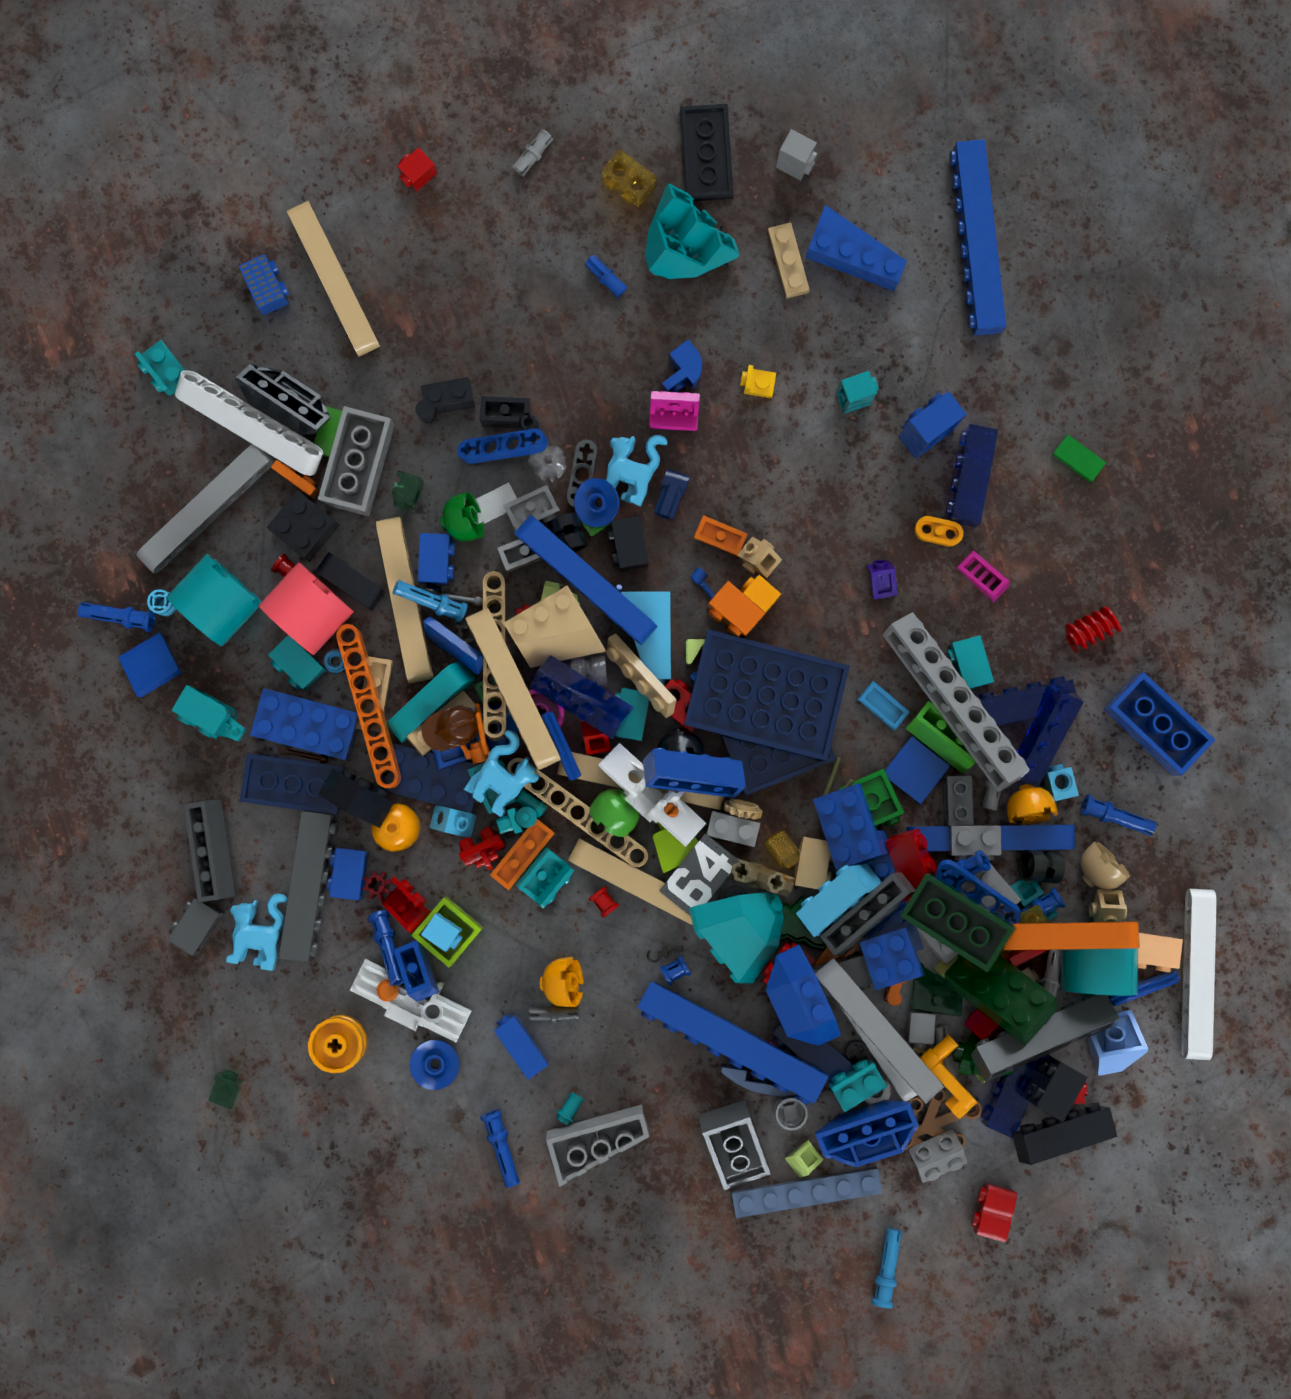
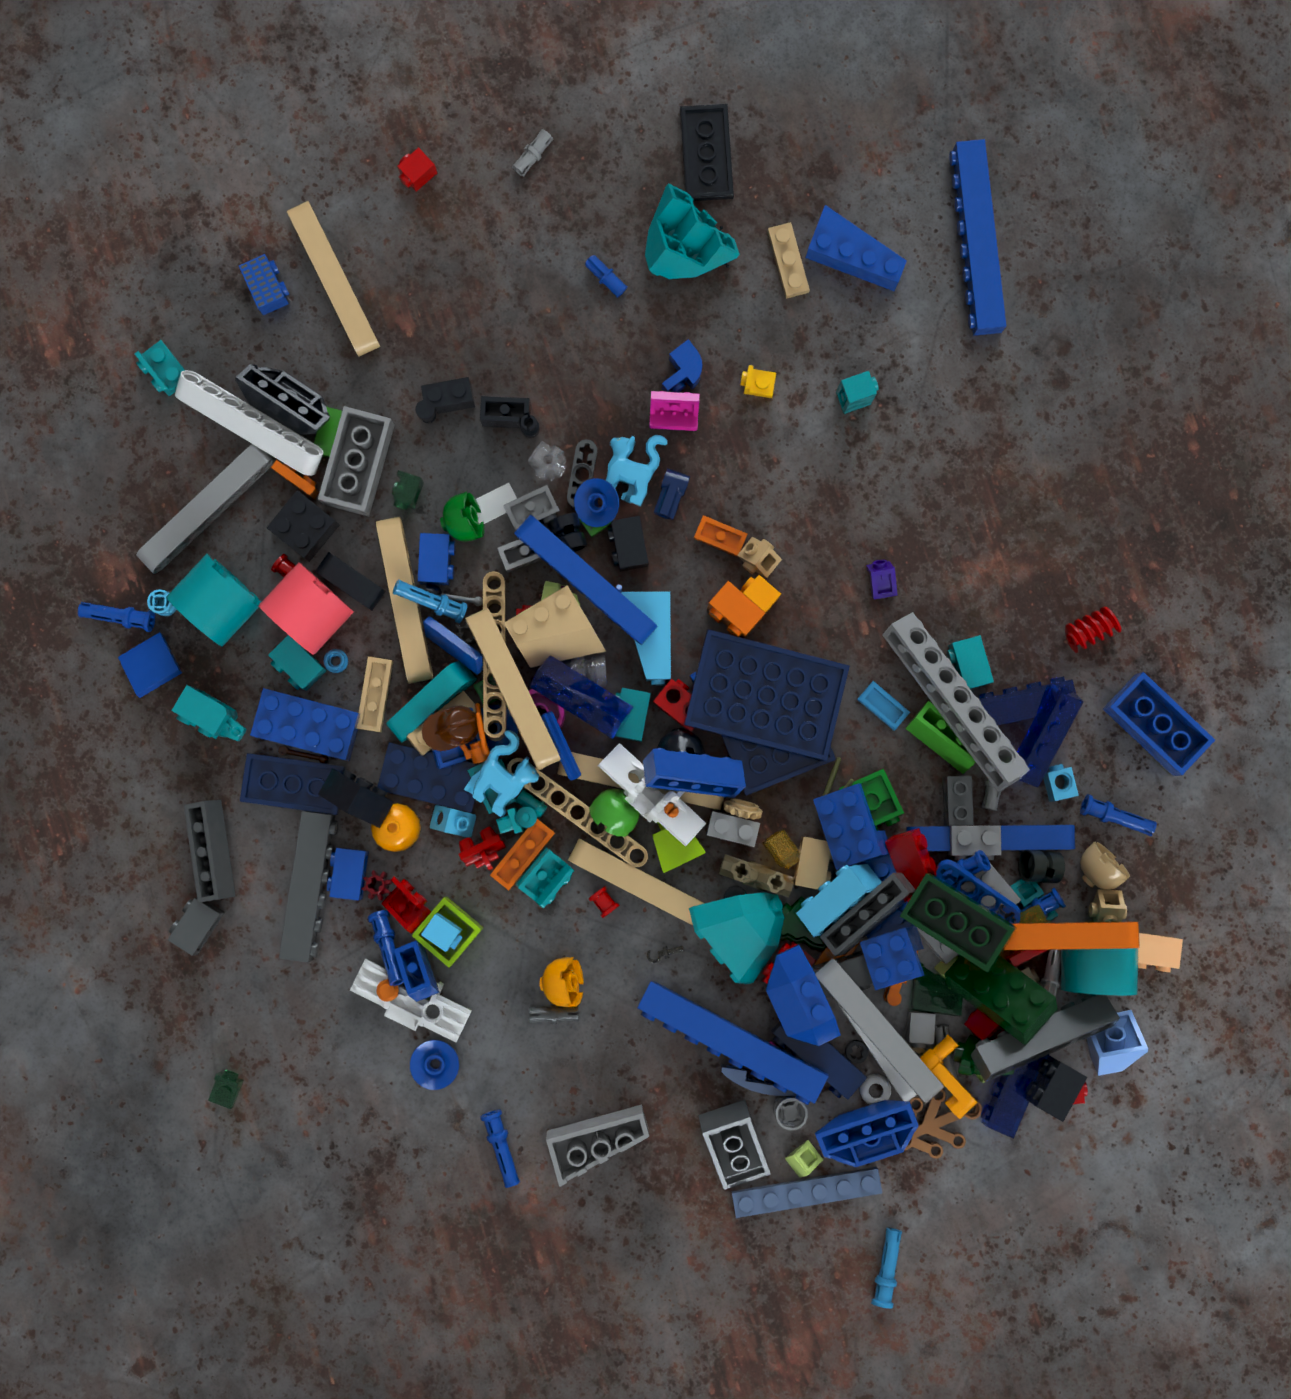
(257, 936): medium azure animal -> none
(327, 1054): light orange wheel -> none
(377, 716): orange beam -> none
(502, 442): blue beam -> none
(521, 1045): blue brick -> none
(569, 1108): teal pin -> none
(594, 740): red brick -> none
(634, 174): clear yellow brick -> none
(641, 676): tan plate -> none
(675, 970): blue bush -> none
(692, 648): yellowish green slope -> none
(698, 577): blue hand -> none
(699, 874): sticker -> none
(797, 155): light grey brick -> none
(857, 1084): teal bracket -> none
(916, 770): blue tile -> none
(932, 424): blue brick -> none
(938, 531): light orange plate -> none
(938, 1156): light grey bracket -> none
(972, 475): clear blue brick -> none
(989, 570): dark pink slope -> none
(994, 1212): red brick -> none
(1030, 805): light orange cylinder -> none
(1056, 1138): black brick -> none
(1079, 458): green tile -> none
(1148, 986): blue axle -> none
(1198, 974): white beam -> none

